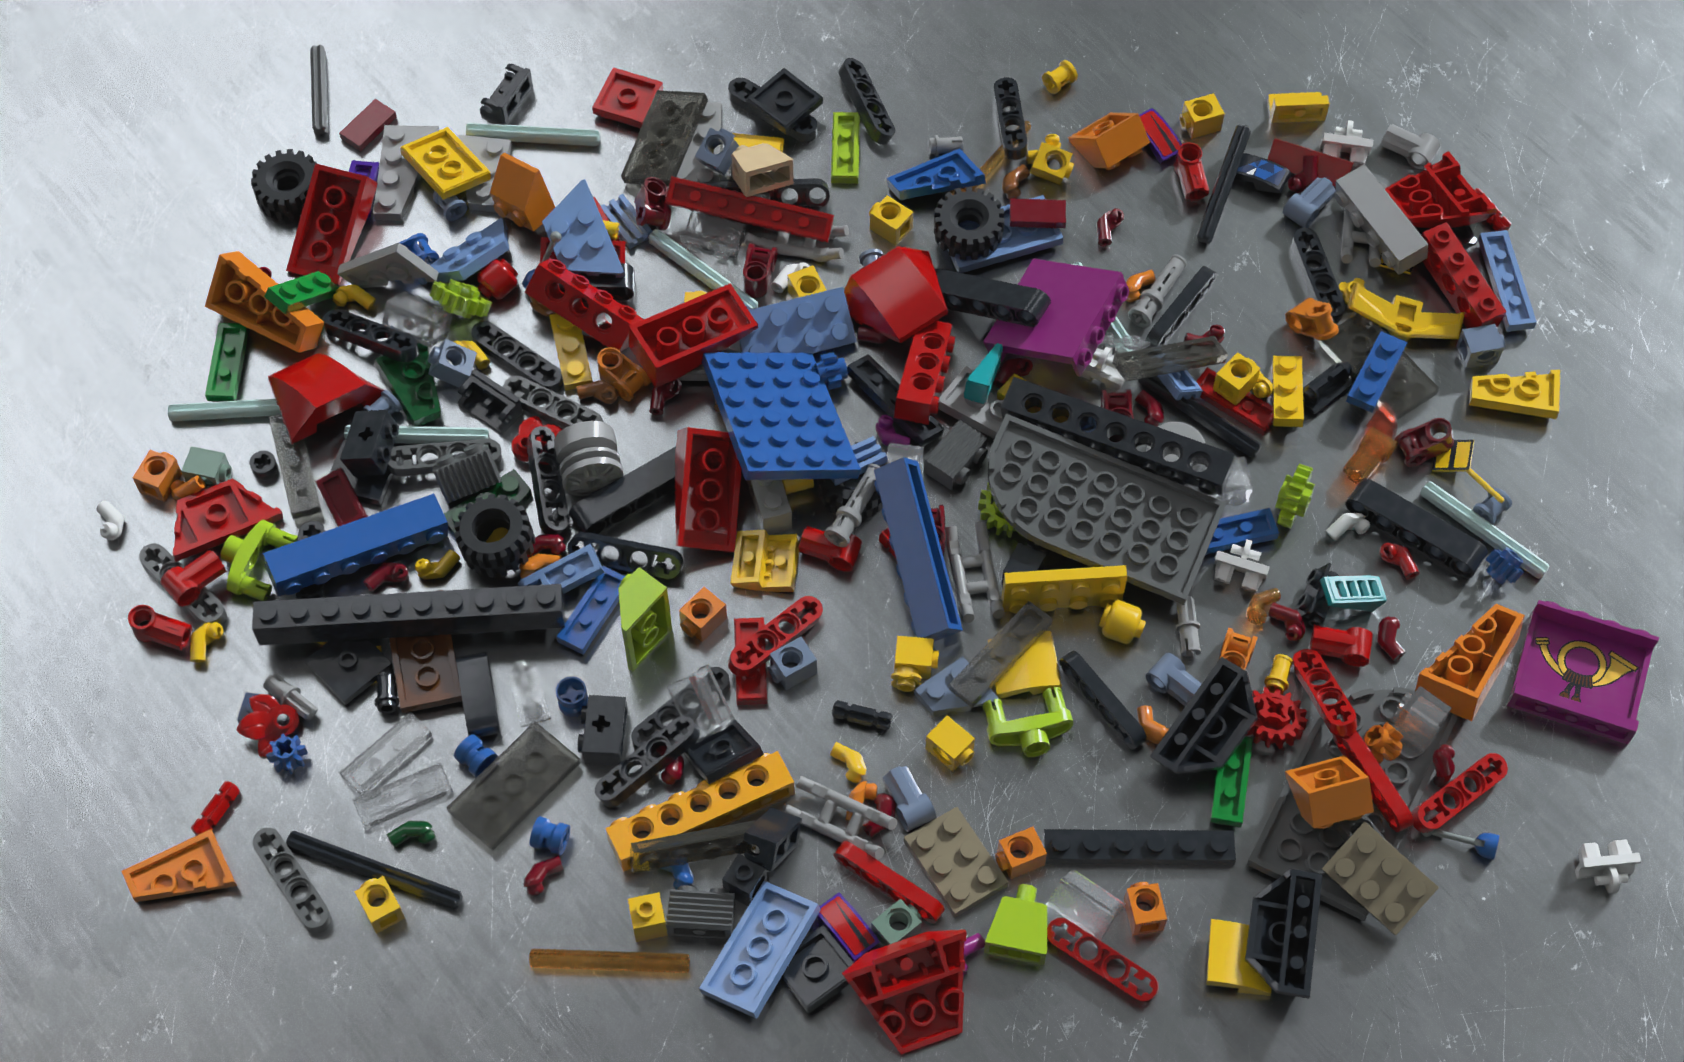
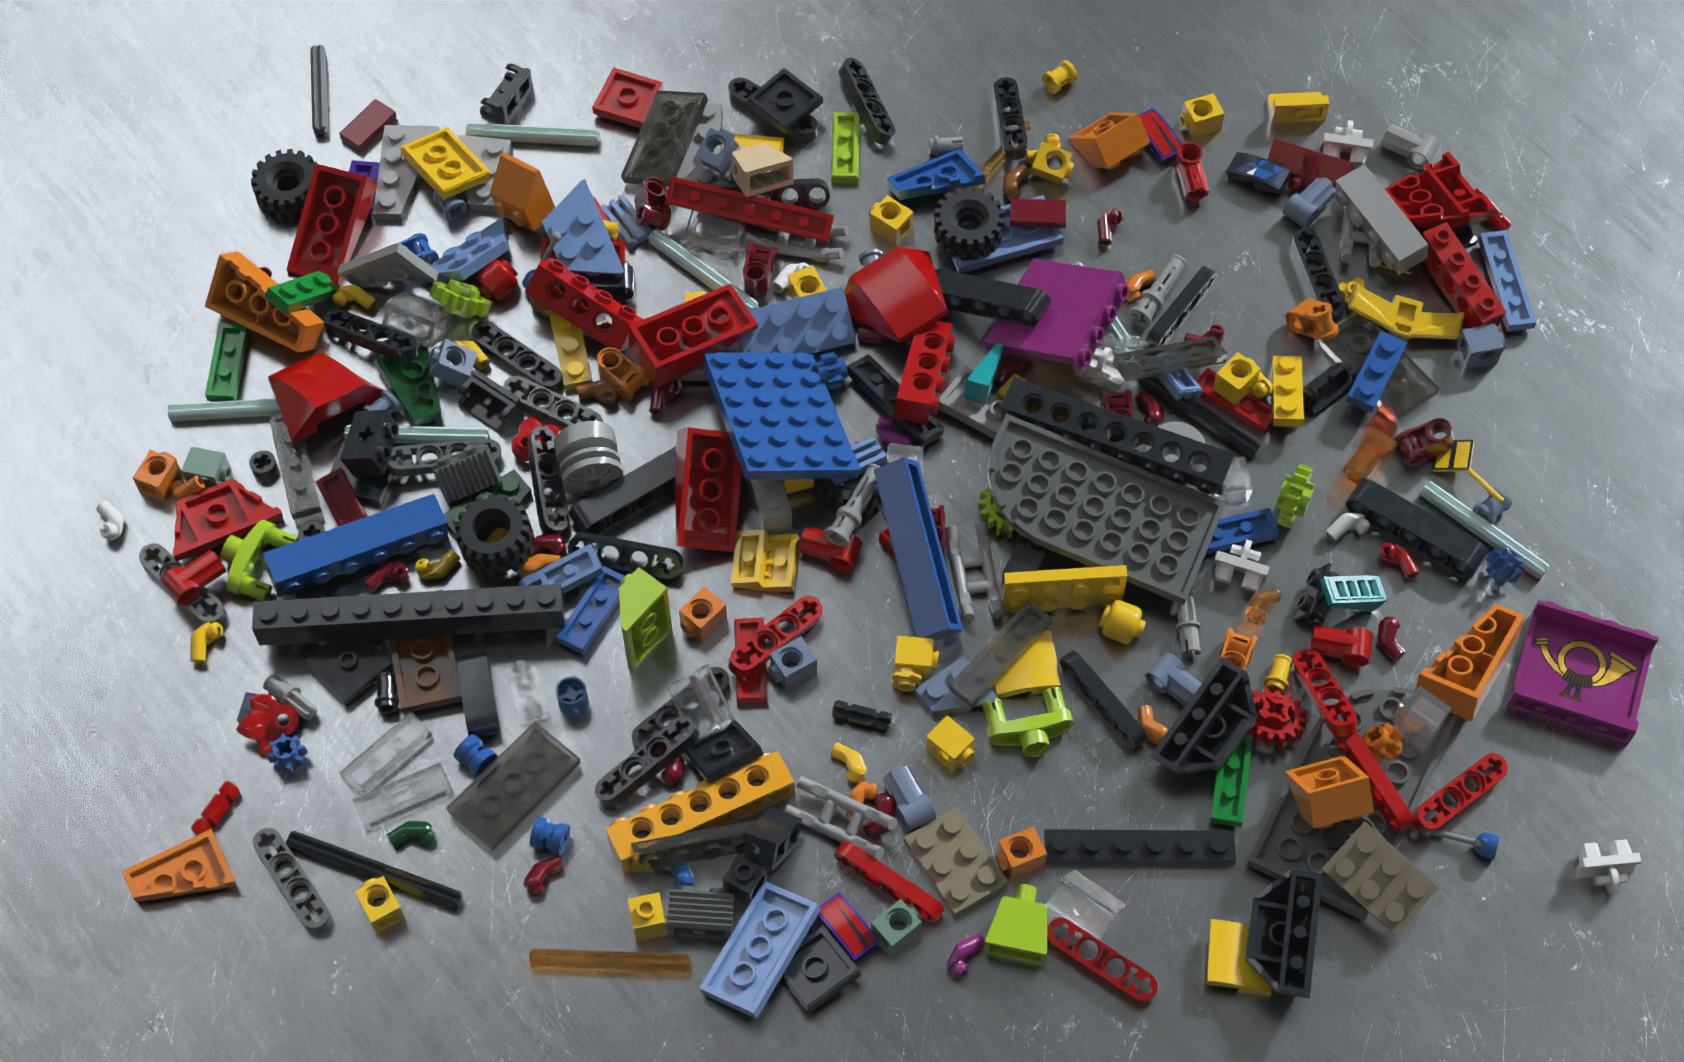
(160, 628): red piece -> none
(605, 713): black brick -> none
(914, 987): red wedge -> none
(955, 455): dark grey brick -> none
(1145, 921): orange brick -> none
(1223, 184): black axle -> none
(1292, 621): dark red arm -> none
(1443, 765): dark red arm -> none
(1522, 394): yellow wing -> none

